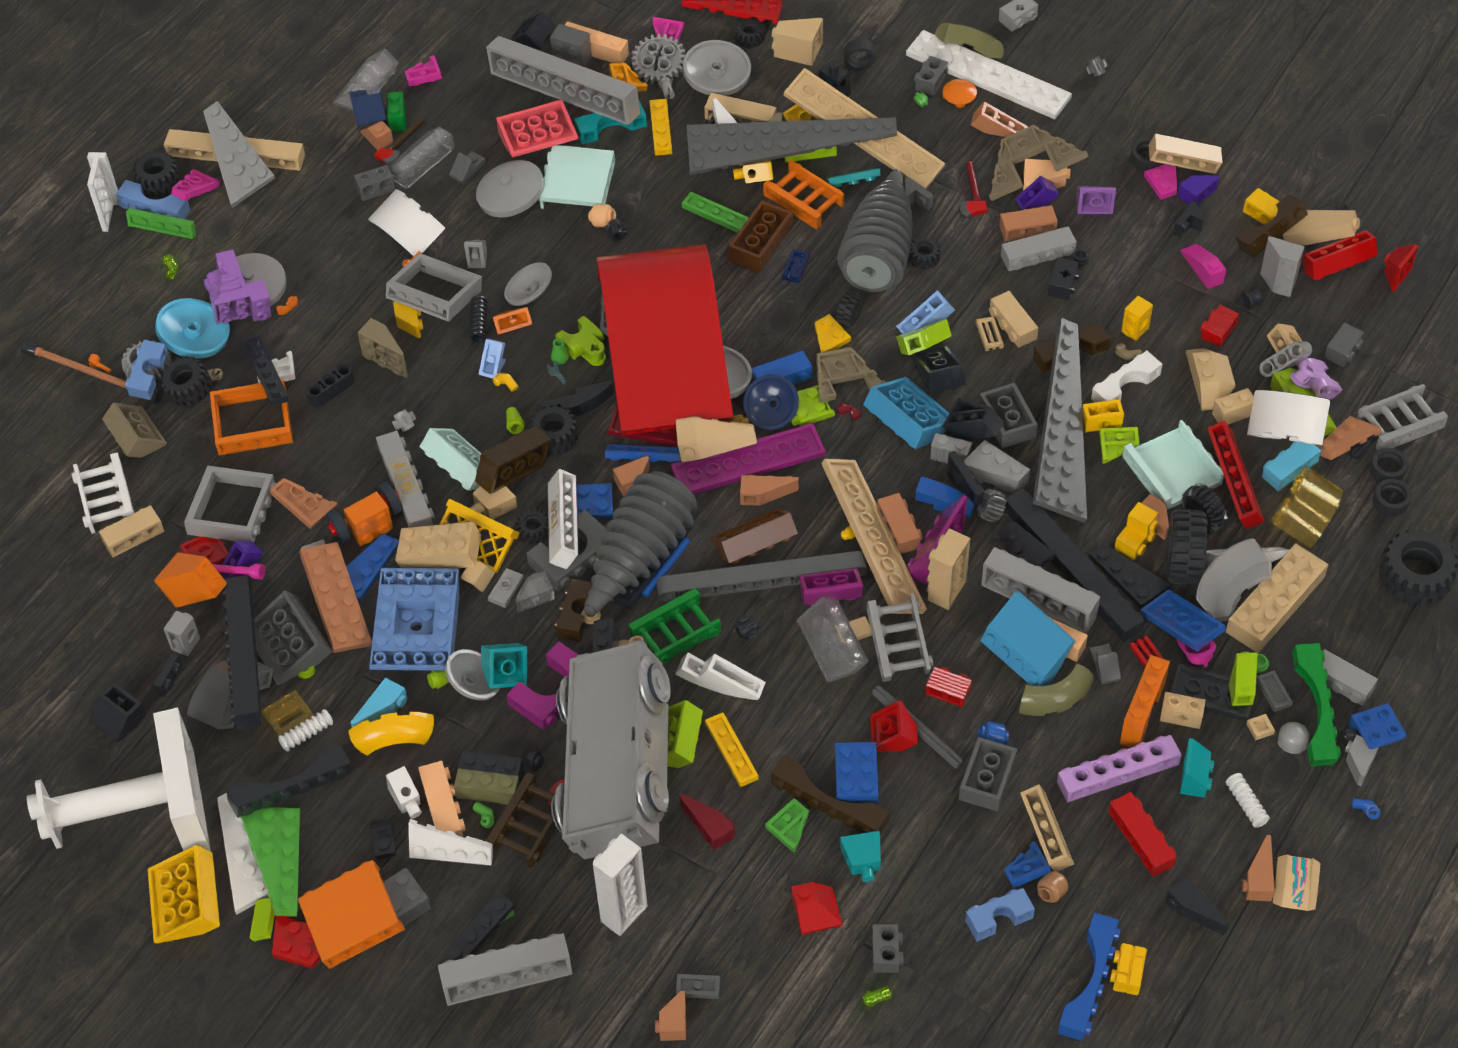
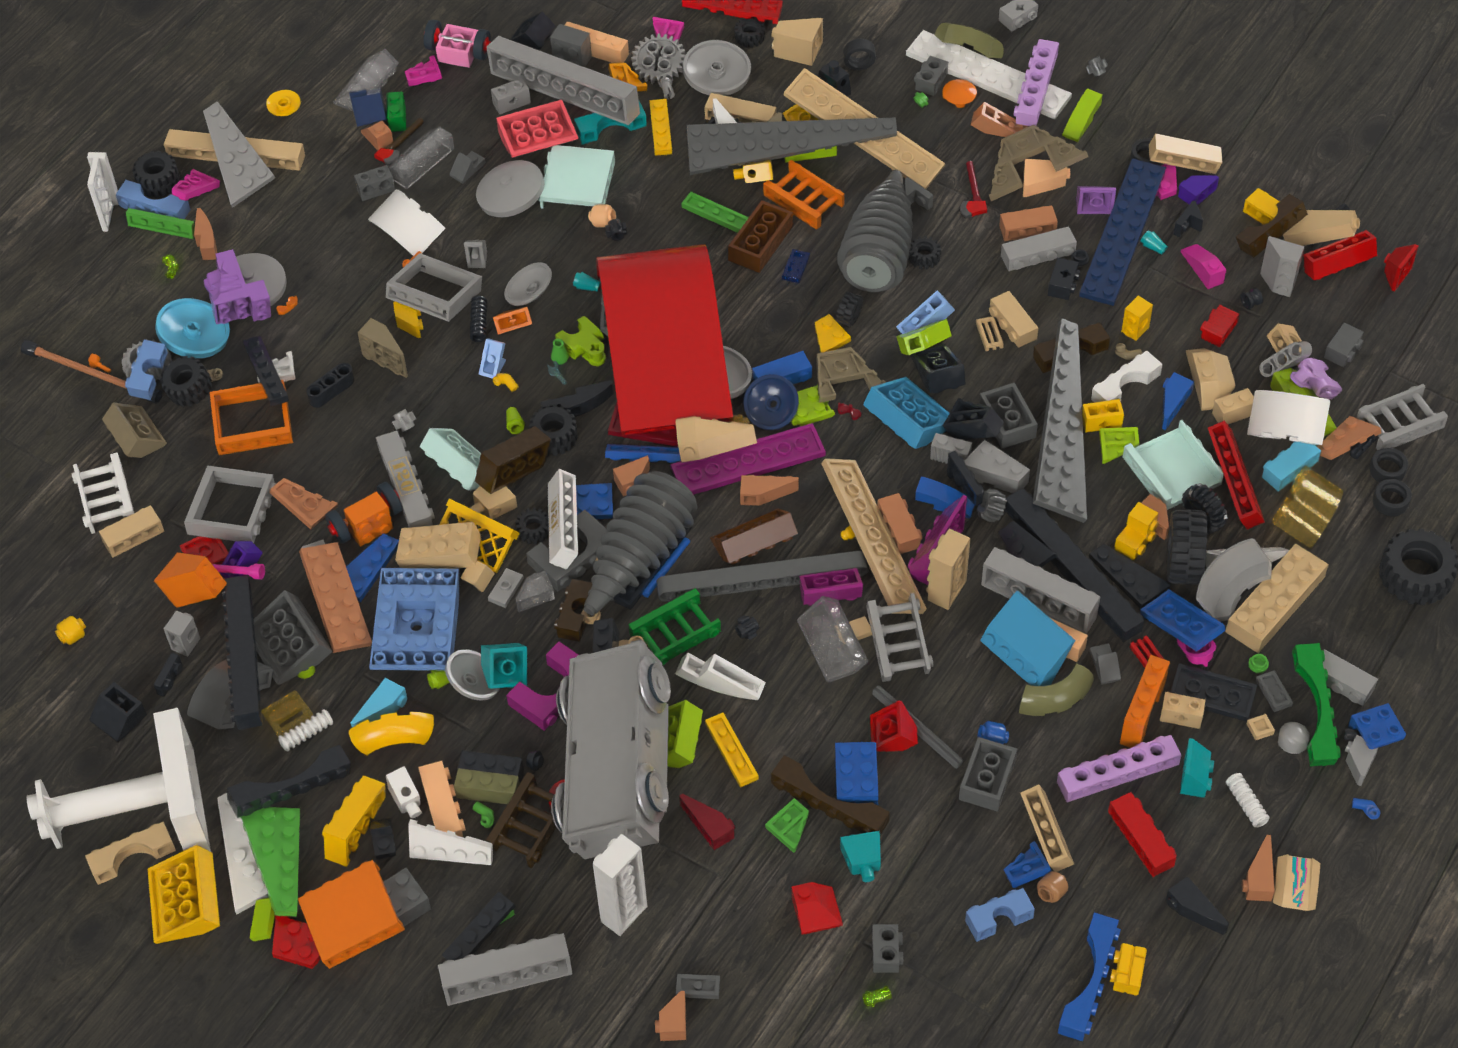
(70, 630): none -> yellow head
(106, 861): none -> tan arch
(204, 236): none -> nougat slope
(283, 103): none -> yellow dish
(352, 819): none -> yellow wedge
(456, 44): none -> brick
(510, 96): none -> light grey brick
(586, 282): none -> teal cone
(854, 177): teal plate -> none
(949, 686): brick -> none
(1036, 82): none -> lavender brick
(1037, 194): dark purple slope -> none
(1082, 115): none -> lime slope
(1122, 232): none -> dark blue plate
(1153, 242): none -> teal cone
(1175, 395): none -> blue slope
(1243, 679): lime slope -> none

